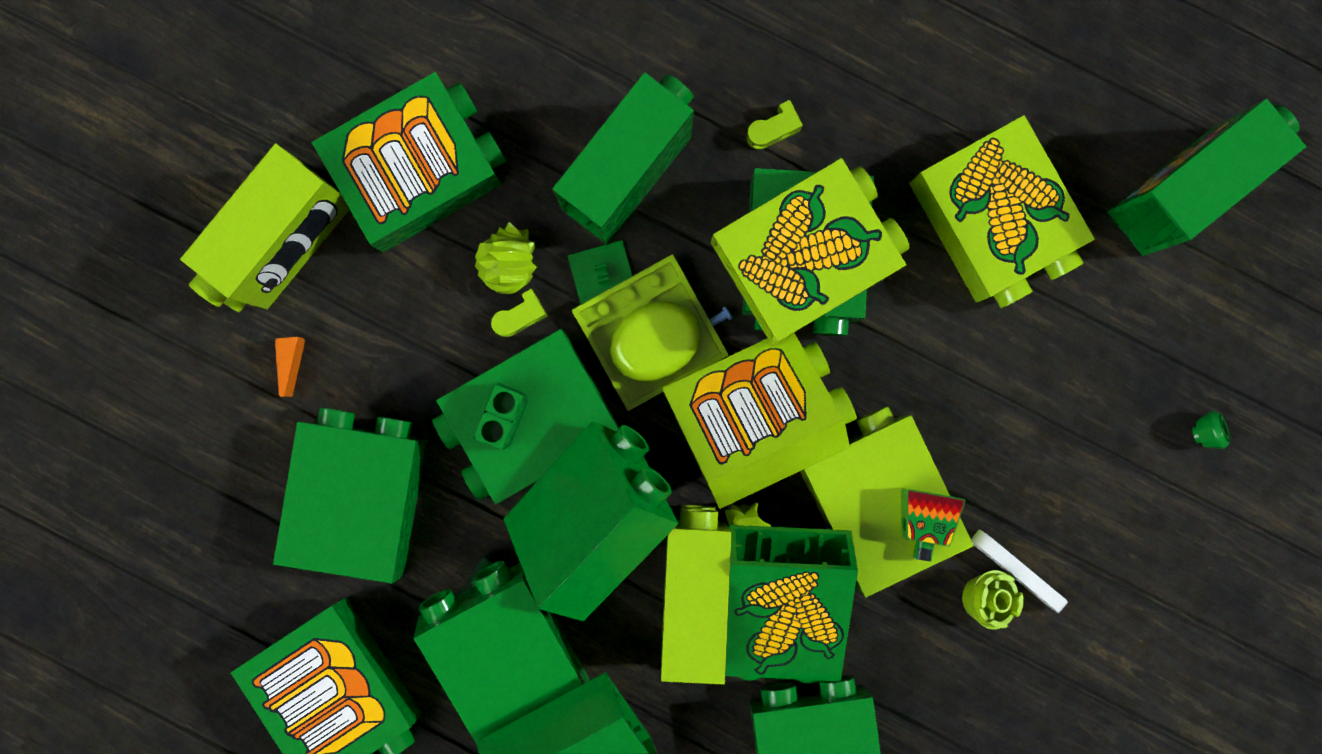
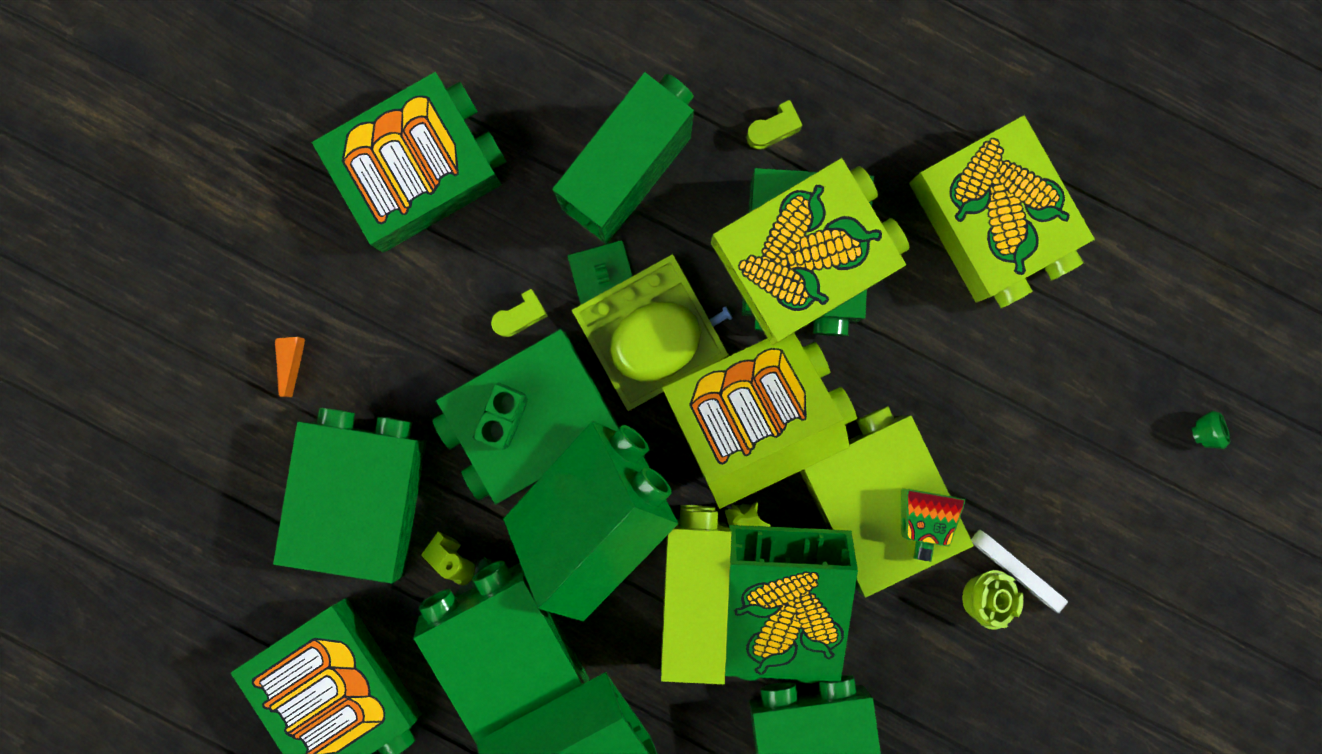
(264, 233): lime brick -> none
(446, 561): none -> lime leg
(506, 260): lime hair -> none
(1208, 177): green brick -> none

